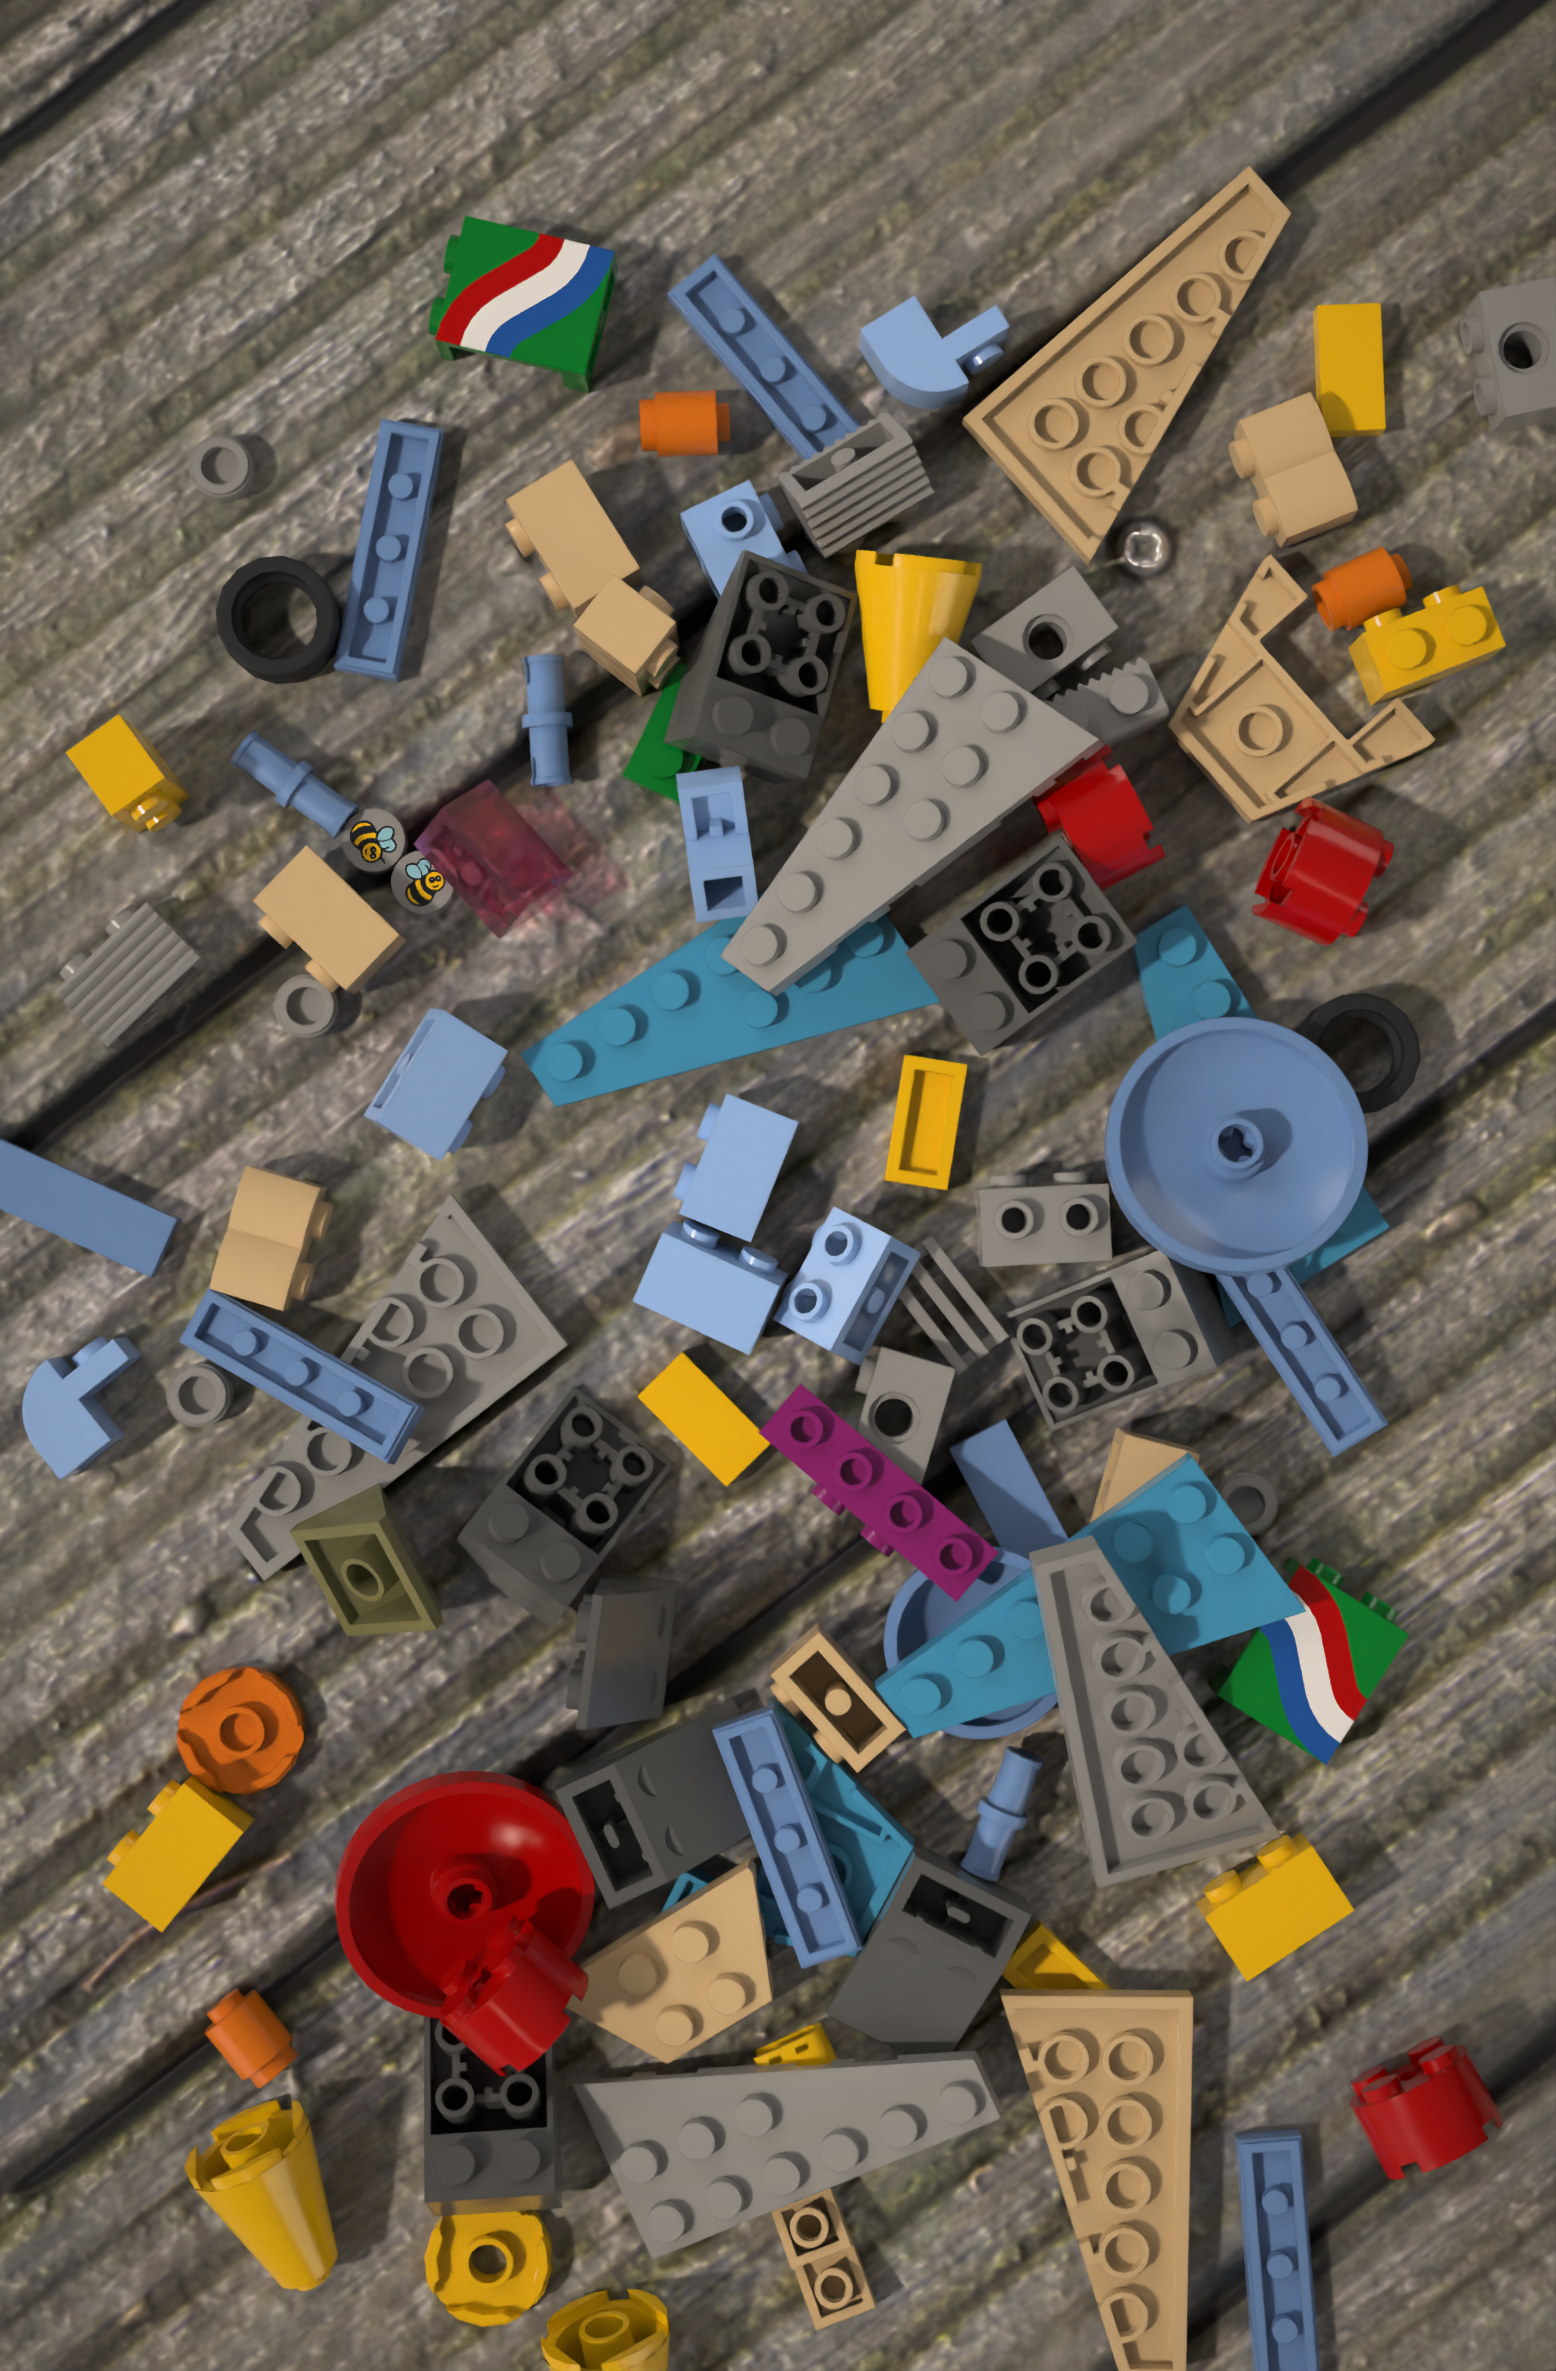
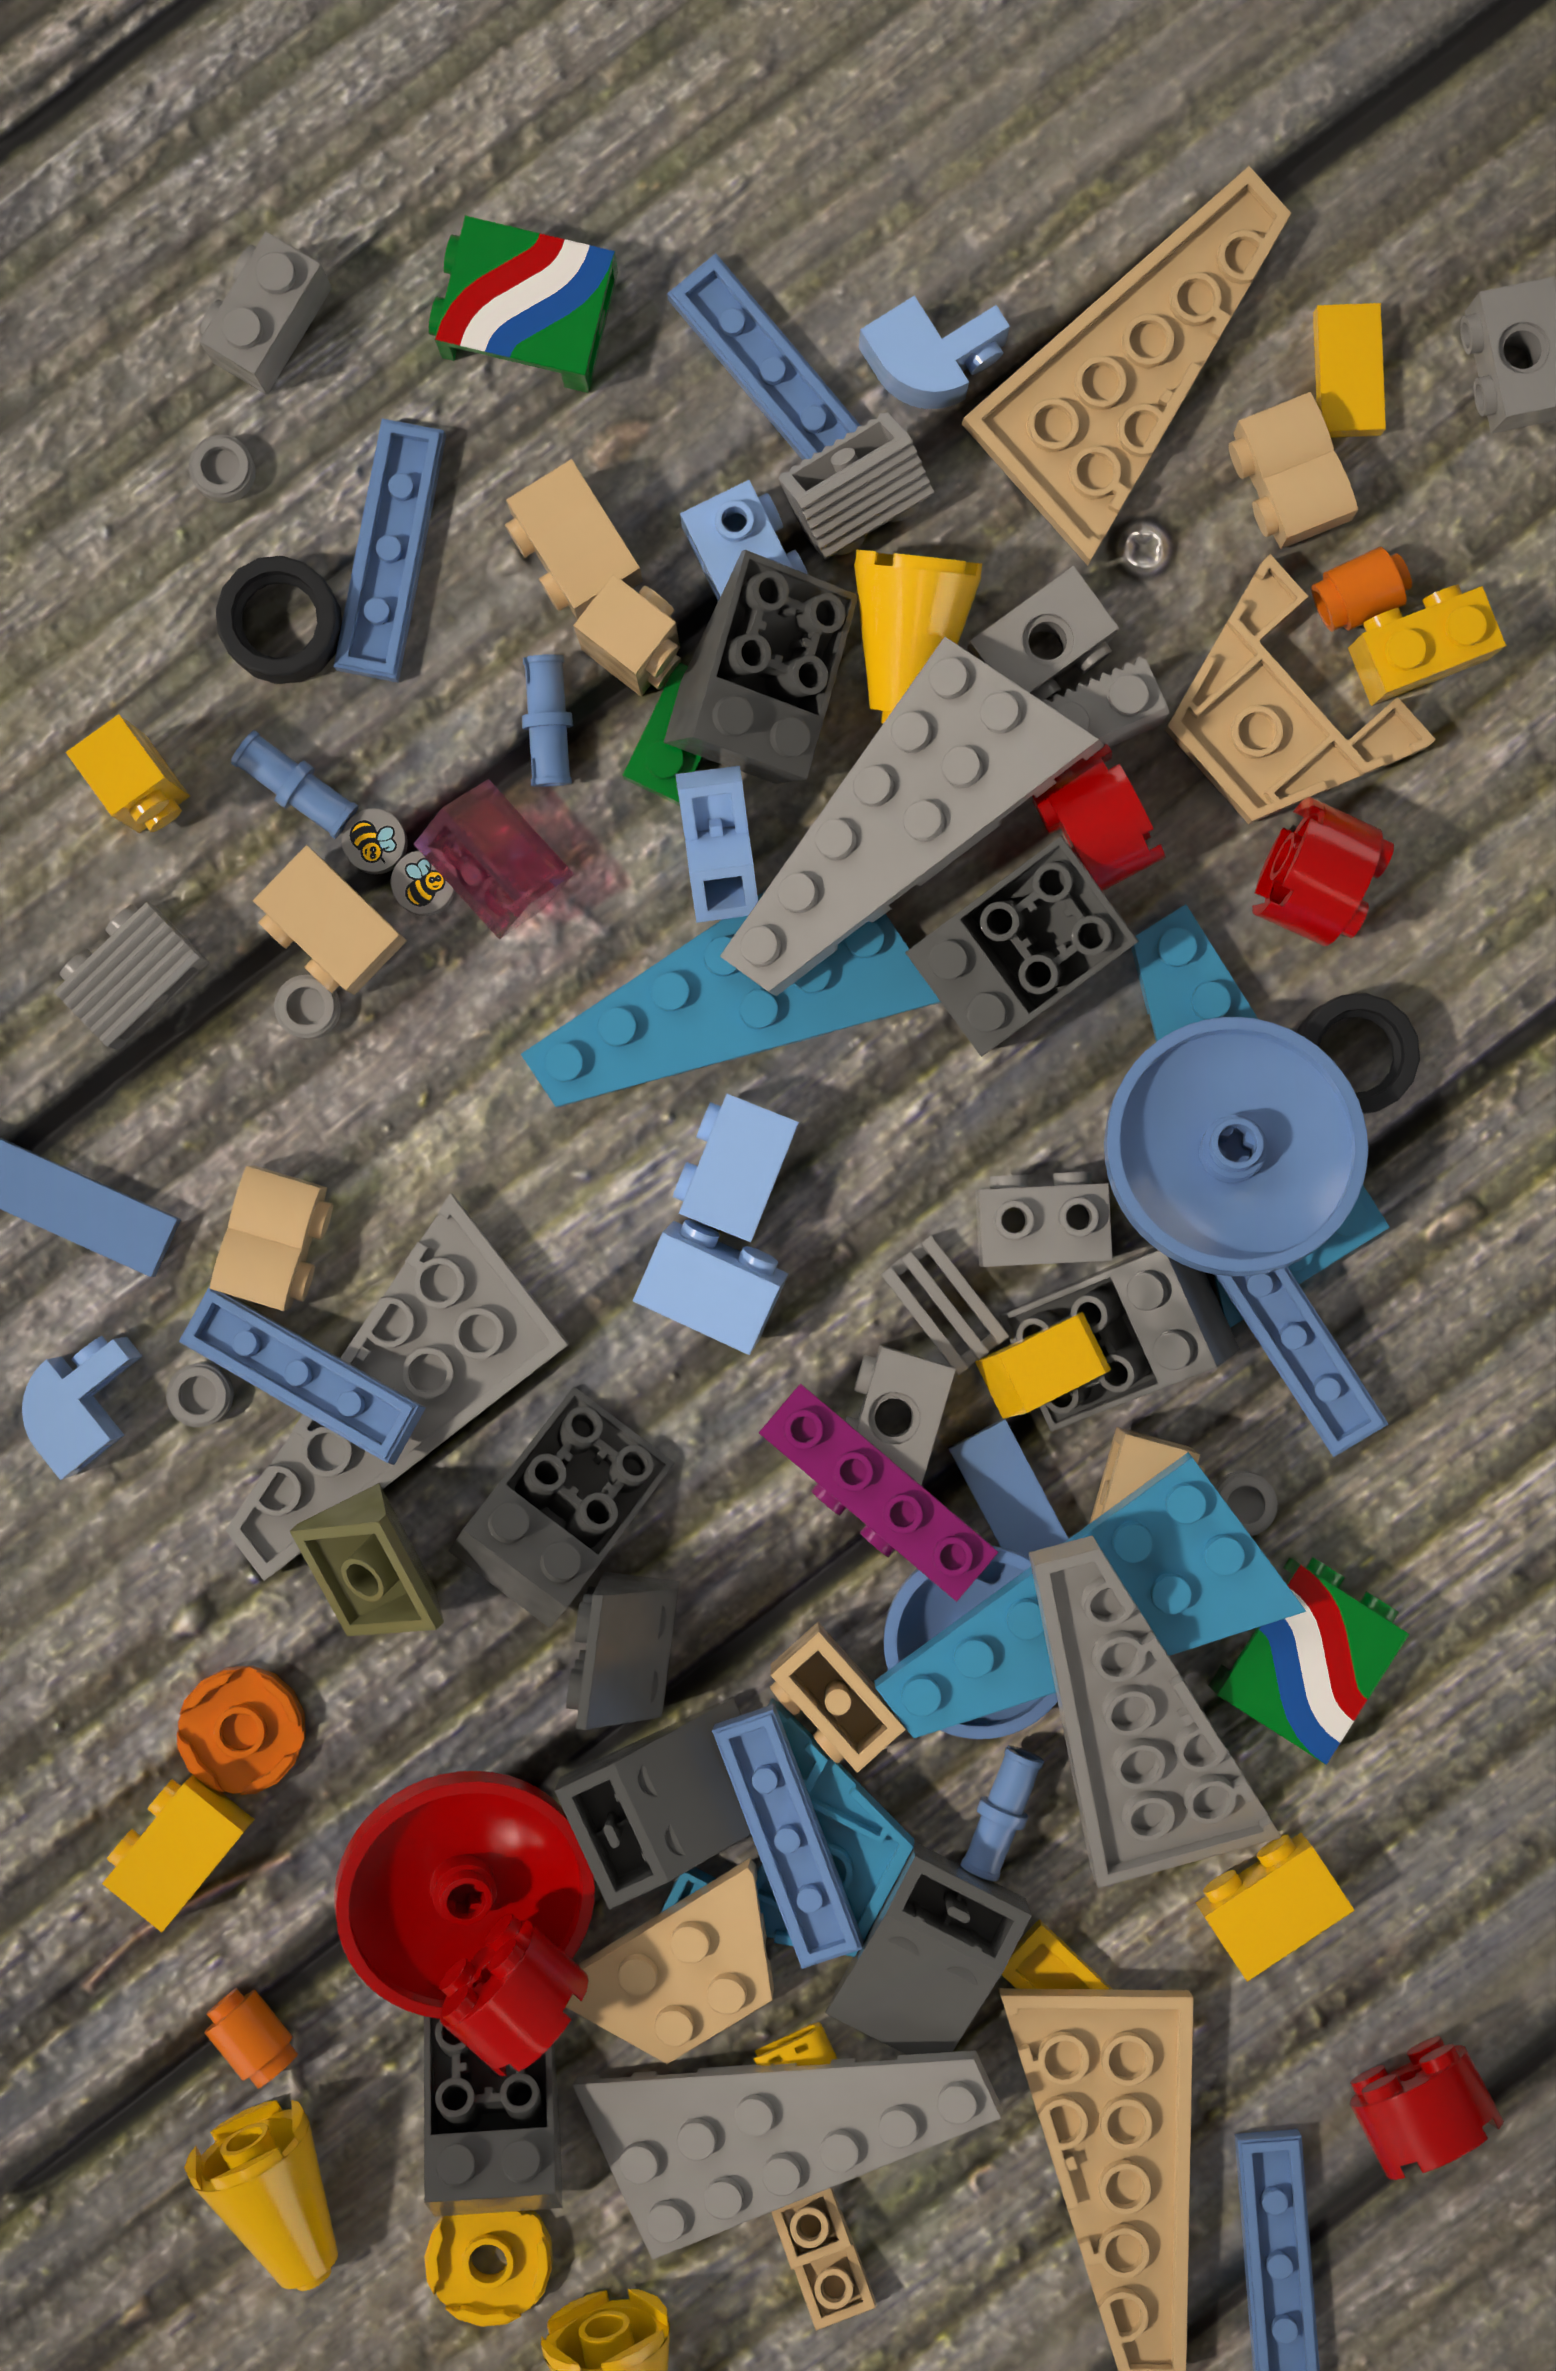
(264, 312): none -> light grey brick
(438, 1084): light blue brick -> none
(684, 423): orange brick -> none
(704, 1418): yellow tile -> none
(846, 1286): light blue brick -> none
(925, 1122): yellow tile -> none
(1043, 1366): none -> yellow slope

